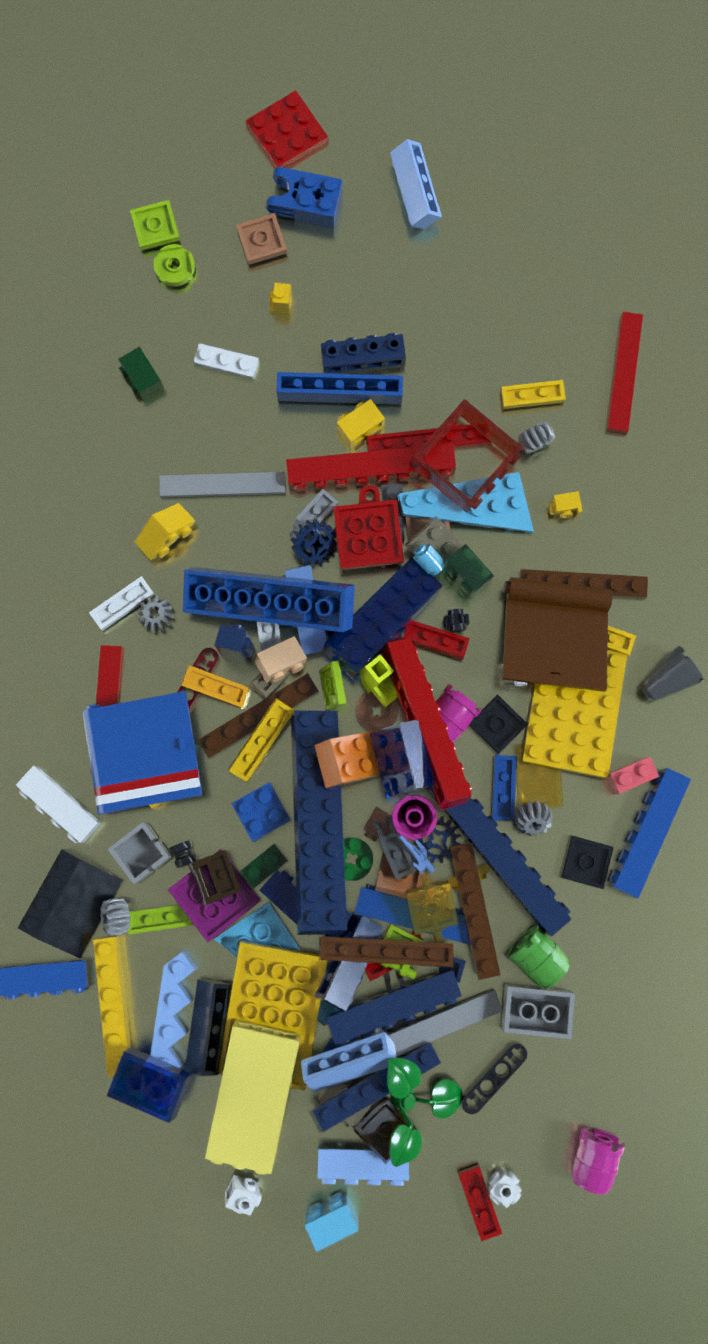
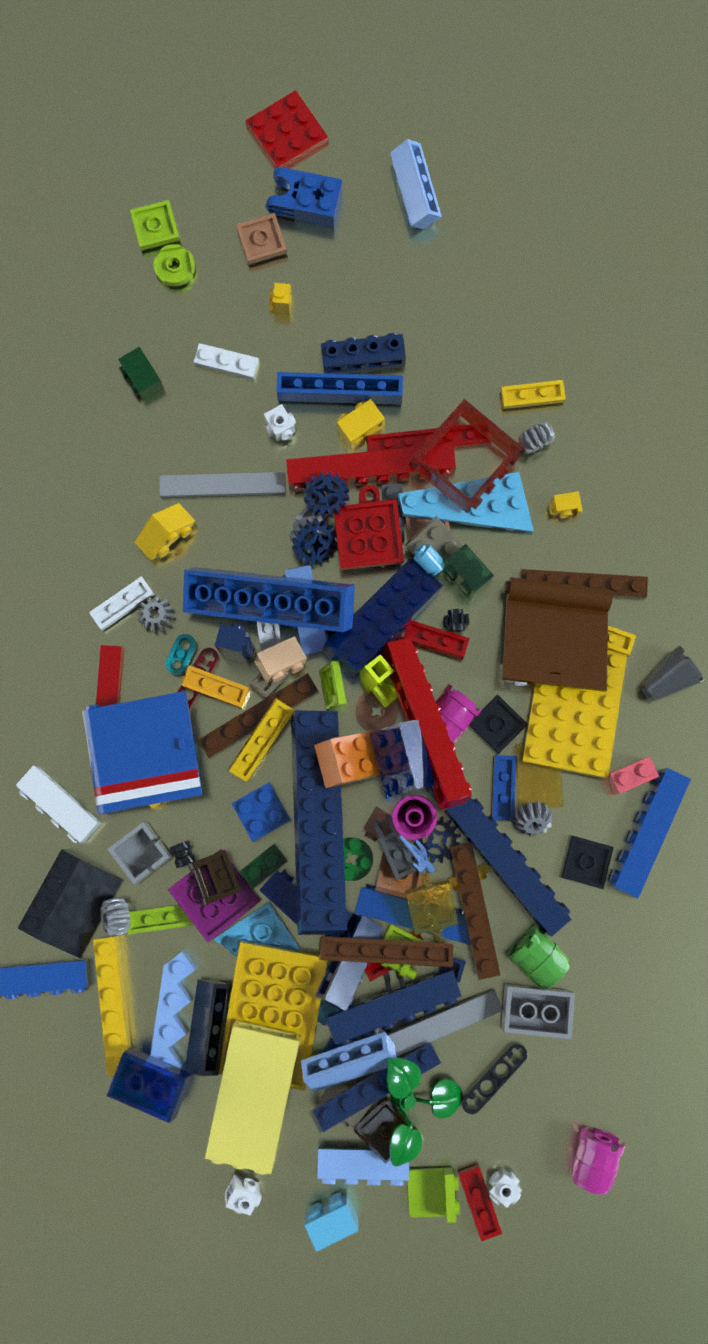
(179, 654): none -> teal plate
(279, 423): none -> white brick
(332, 501): none -> dark blue gear
(433, 1193): none -> lime bracket
(624, 372): red tile -> none

